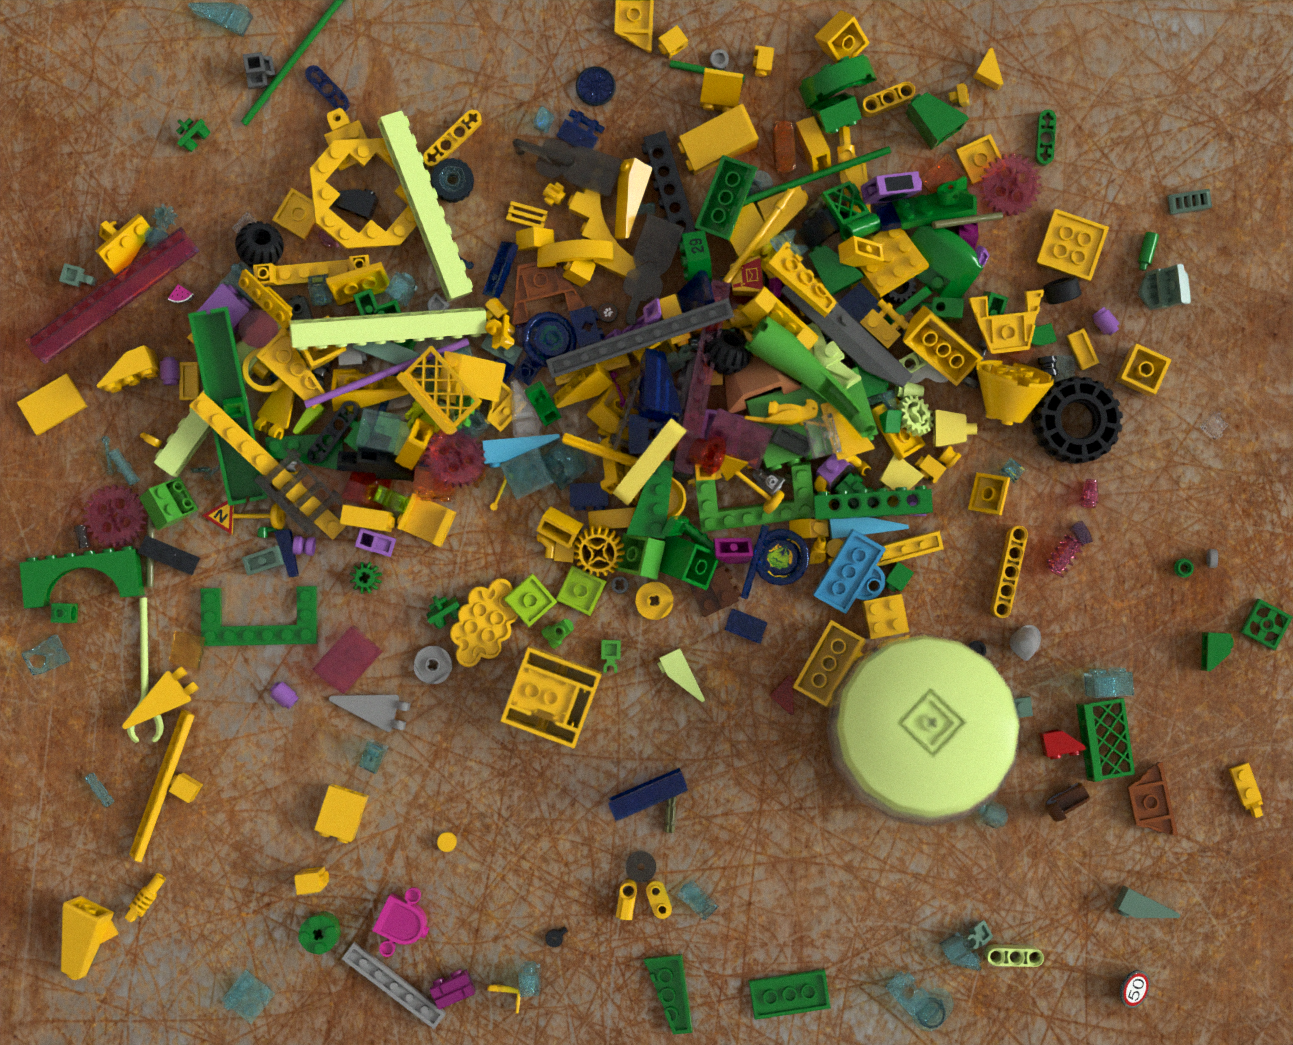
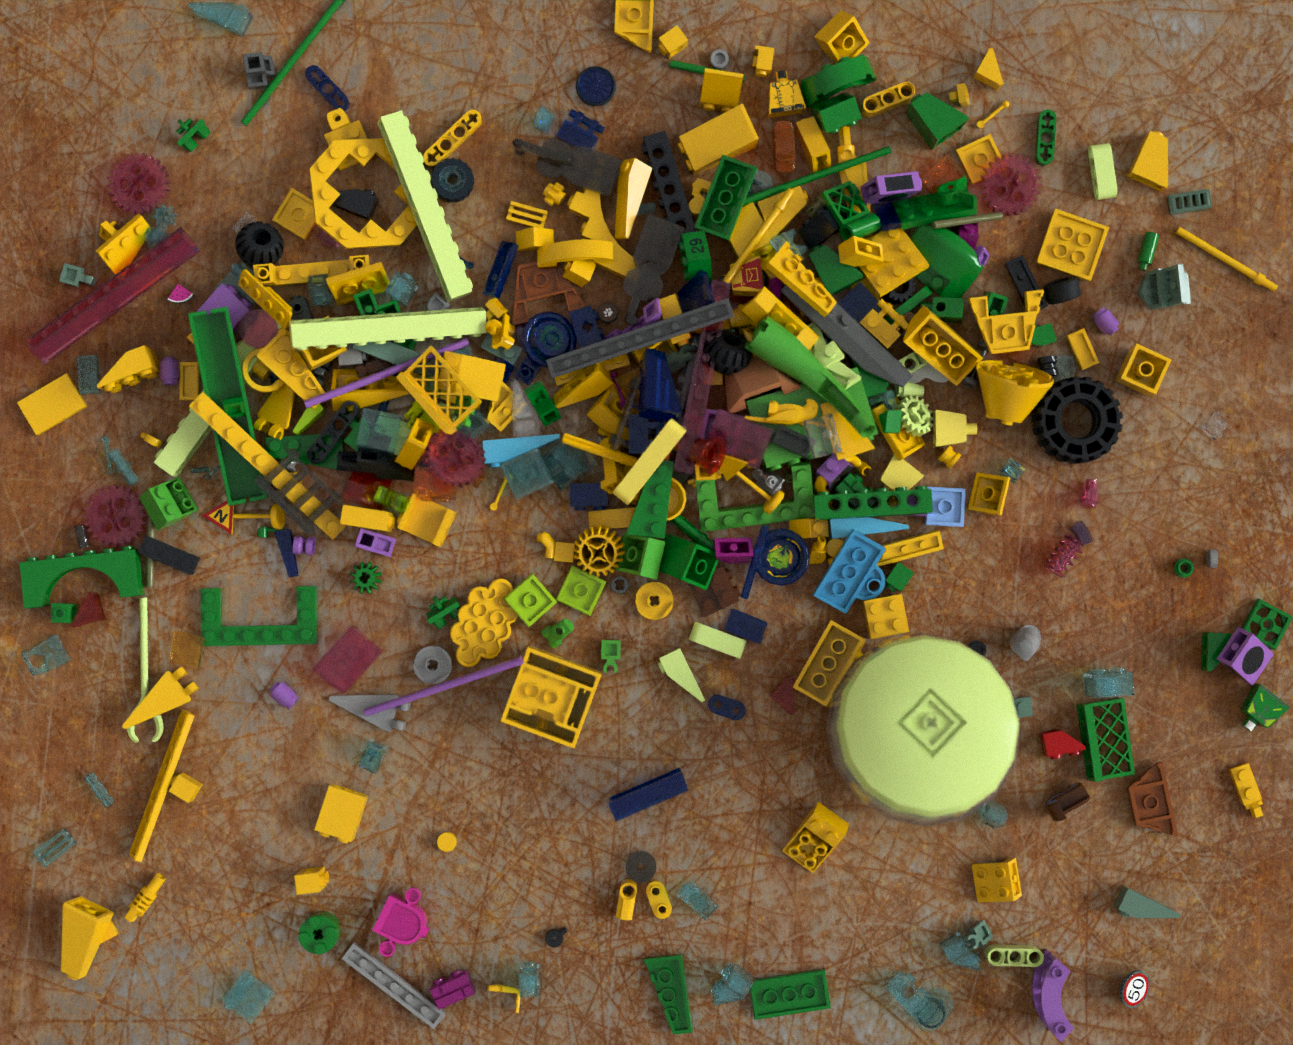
(68, 837): none -> clear light blue tile
(88, 374): none -> clear light blue tile
(90, 611): none -> clear red slope
(125, 173): none -> clear pink gear
(263, 560): sand green plate -> none
(371, 367): none -> reddish brown axle
(444, 686): none -> medium lavender piece
(559, 527): yellow brick -> none
(670, 813): olive axle -> none
(675, 526): green tile -> none
(697, 200): none -> yellow leg
(717, 640): none -> yellowish green beam
(727, 706): none -> clear blue plate
(732, 986): none -> clear light blue slope
(785, 97): none -> yellow torso
(816, 837): none -> yellow slope
(930, 468): yellow brick -> none
(947, 507): none -> light blue plate
(980, 124): none -> yellow hinge
(997, 881): none -> yellow bracket
(1015, 564): yellow beam -> none
(1023, 278): none -> black plate
(1046, 994): none -> medium lavender fence
(1102, 171): none -> yellowish green beam
(1151, 162): none -> yellow slope
(1245, 656): none -> medium lavender brick
(1258, 278): none -> yellow bar
(1262, 708): none -> green torso

